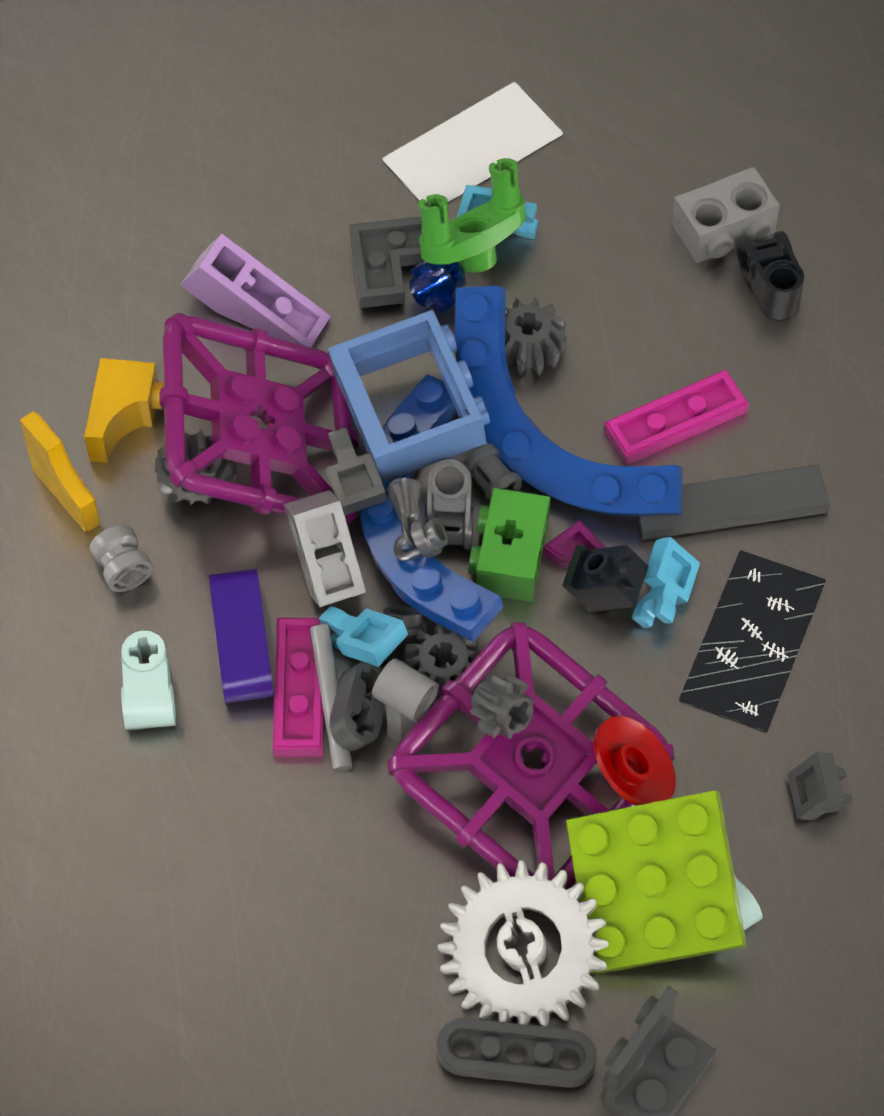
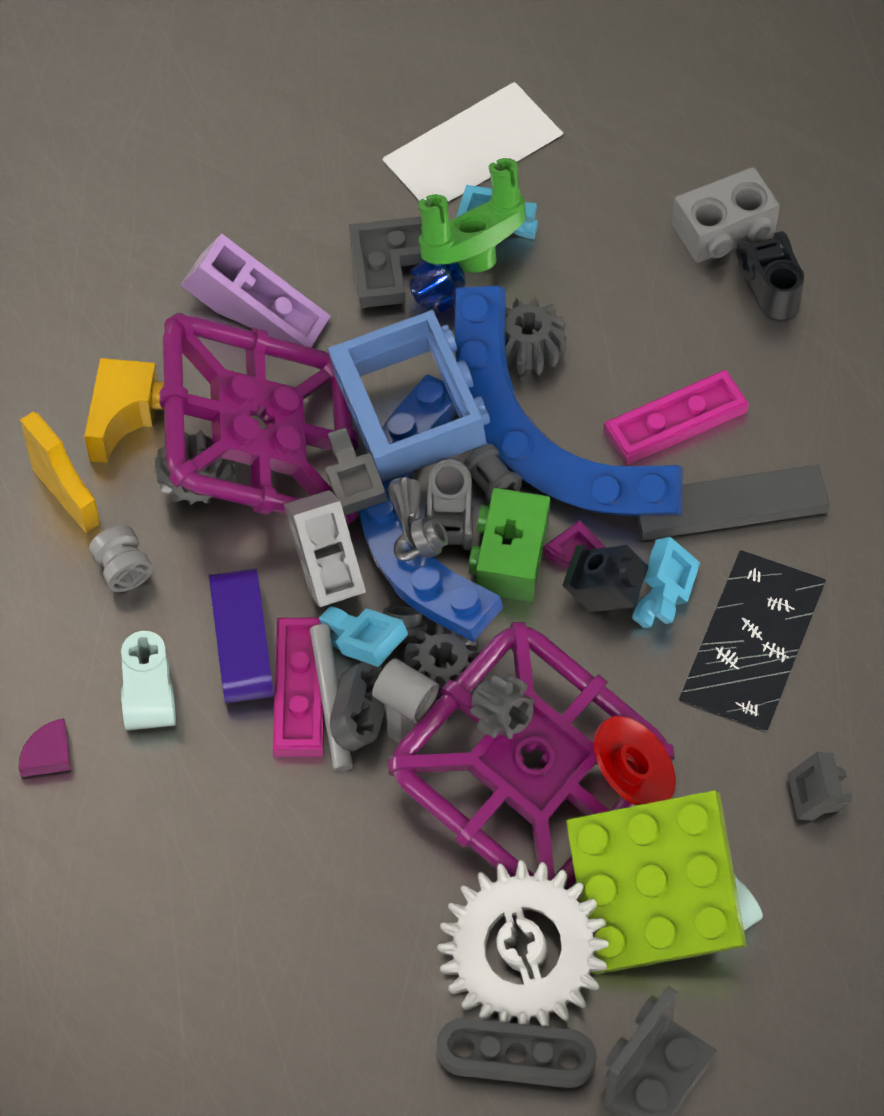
(46, 750): none -> magenta tile

